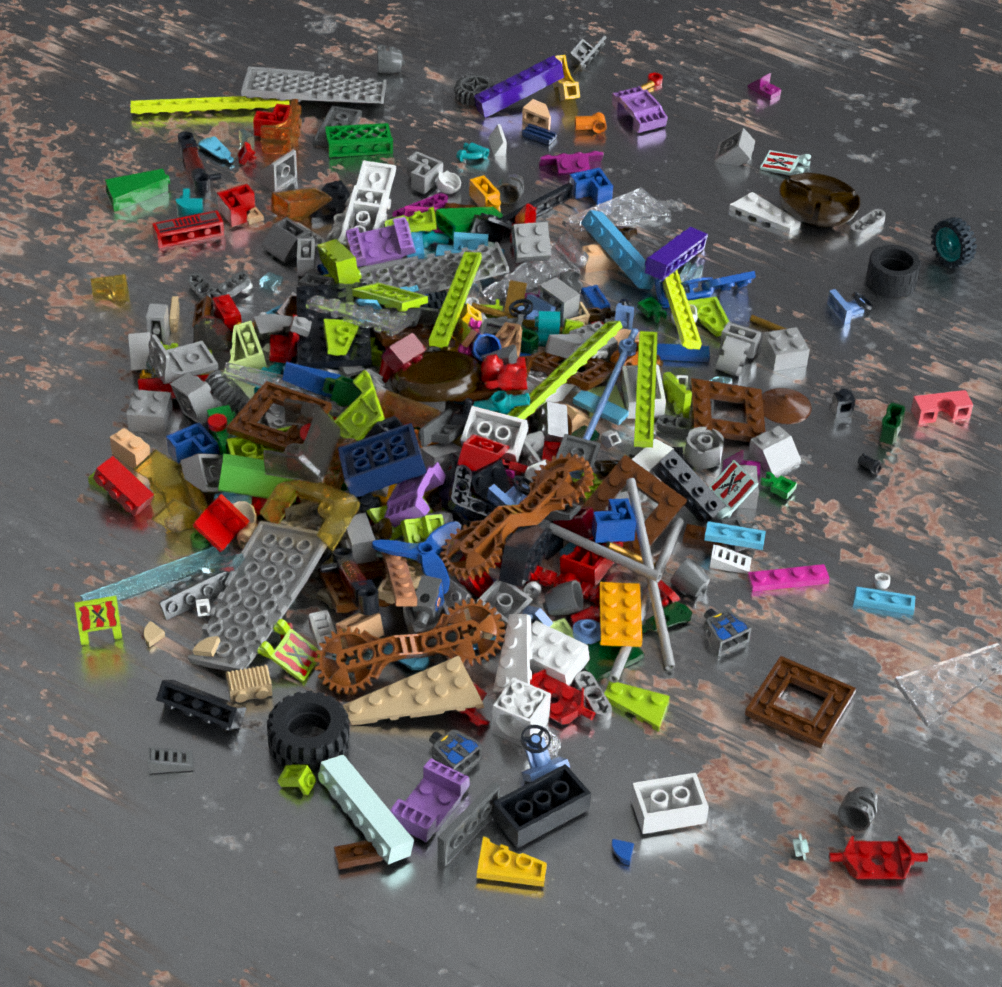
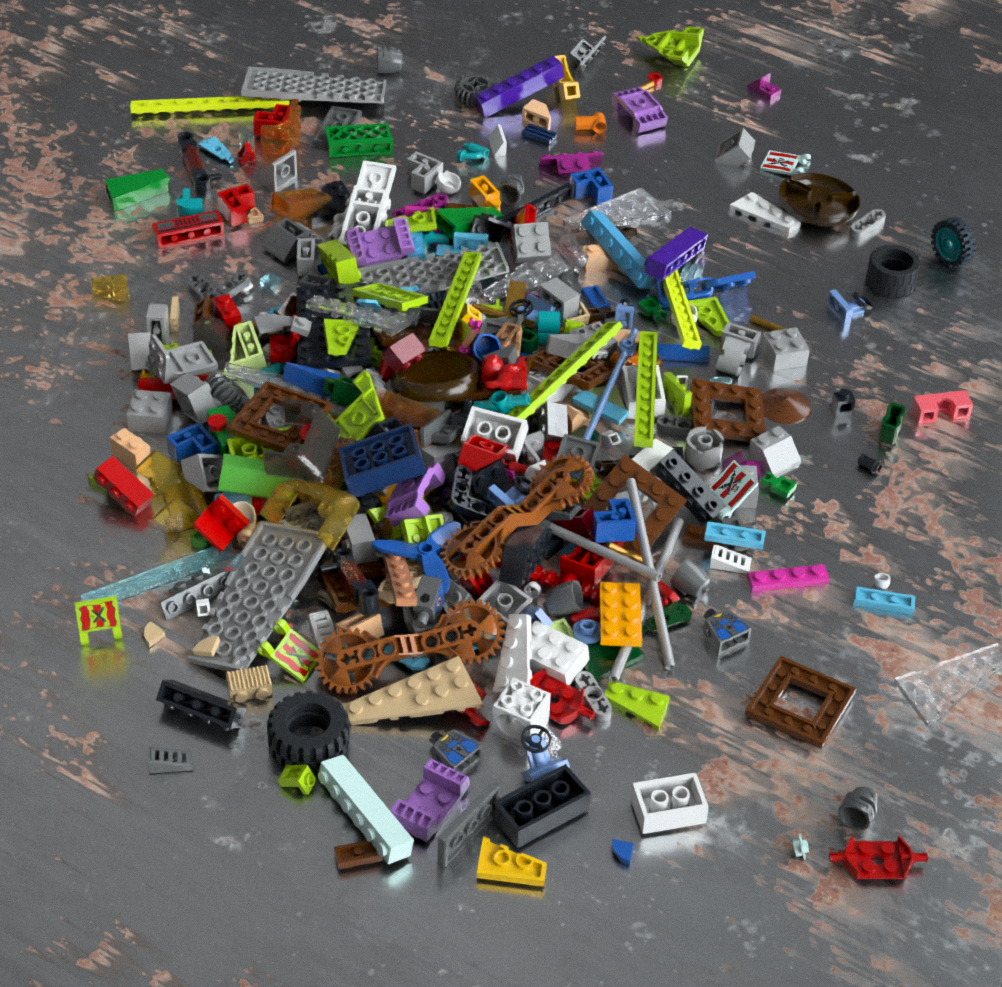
(676, 46): none -> lime wedge

